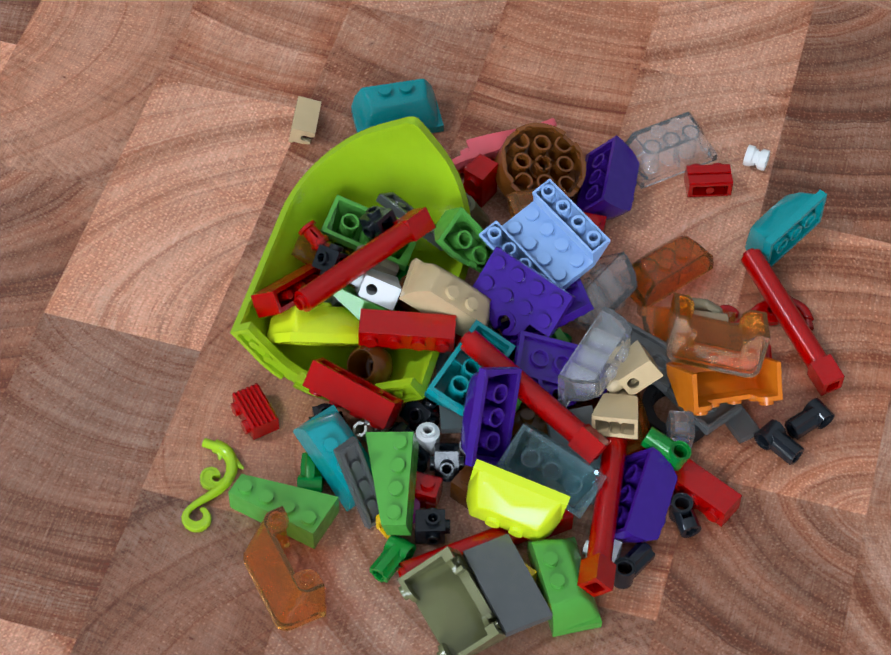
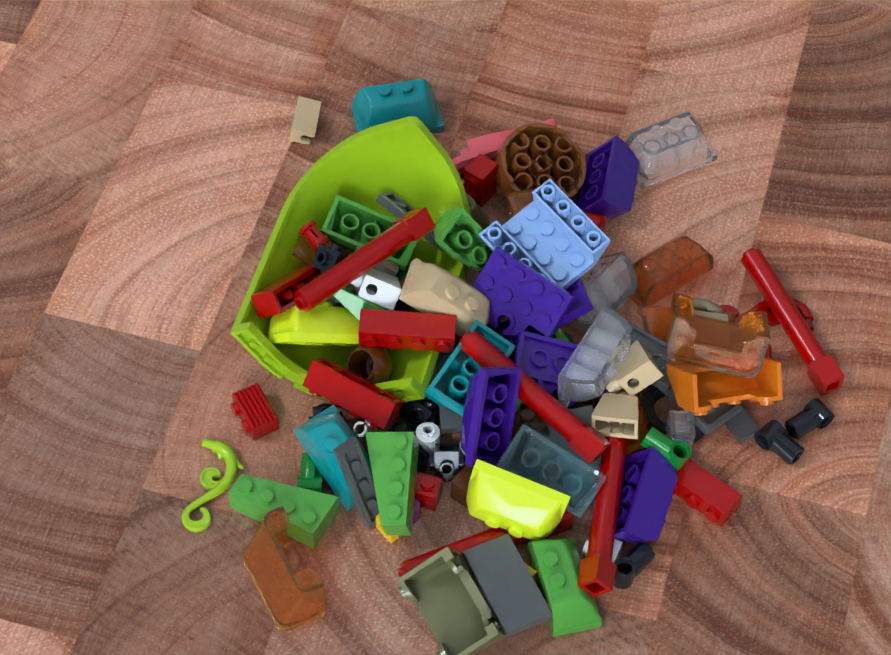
(376, 221): black brick -> none
(395, 551): green piece -> none
(431, 526): black brick -> none
(685, 519): black piece -> none
(708, 180): red brick -> none
(756, 157): white wheel -> none
(786, 224): teal windscreen -> none

